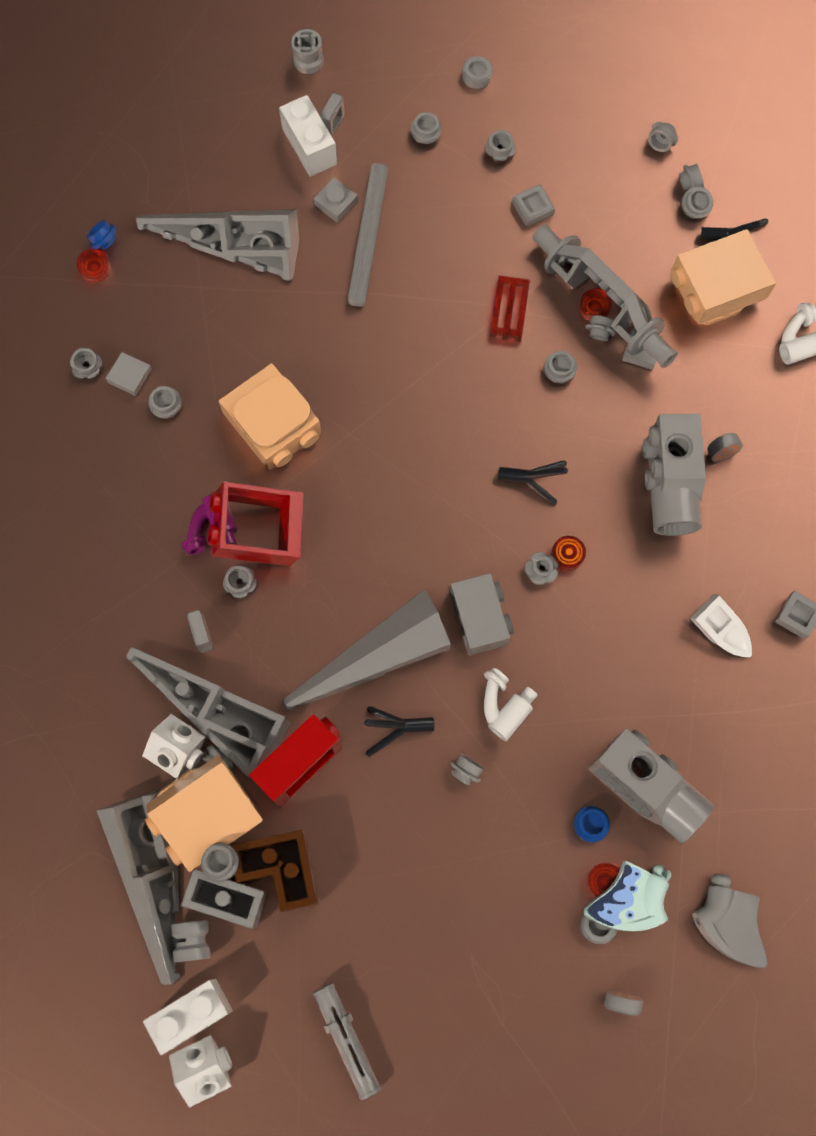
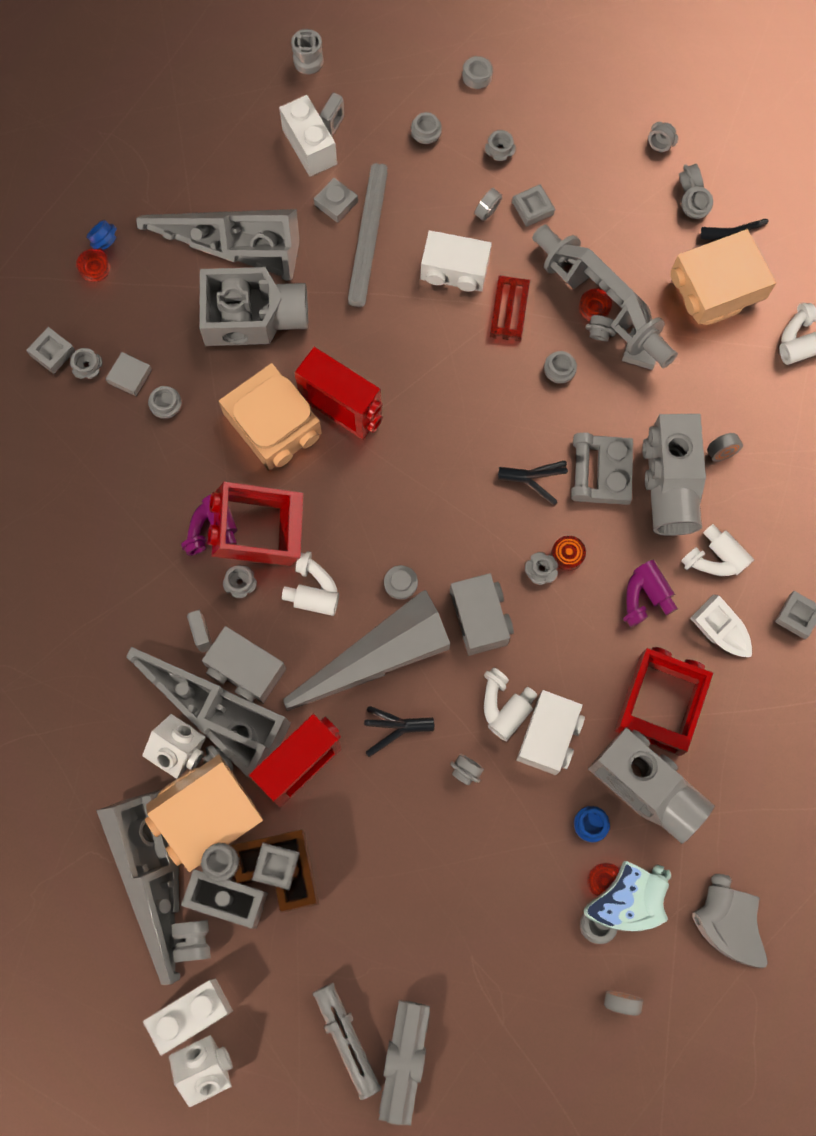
(50, 350): none -> light grey plate
(243, 665): none -> light grey brick
(248, 306): none -> light grey brick
(276, 866): none -> light grey tile
(310, 598): none -> white plant
(339, 393): none -> red window
(400, 582): none -> light grey plate
(404, 1063): none -> light grey piece
(455, 261): none -> white brick
(488, 204): none -> light grey tile
(550, 733): none -> white brick
(613, 469): none -> light grey plate
(655, 586): none -> magenta plant
(689, 671): none -> red window
(732, 554): none -> white plant

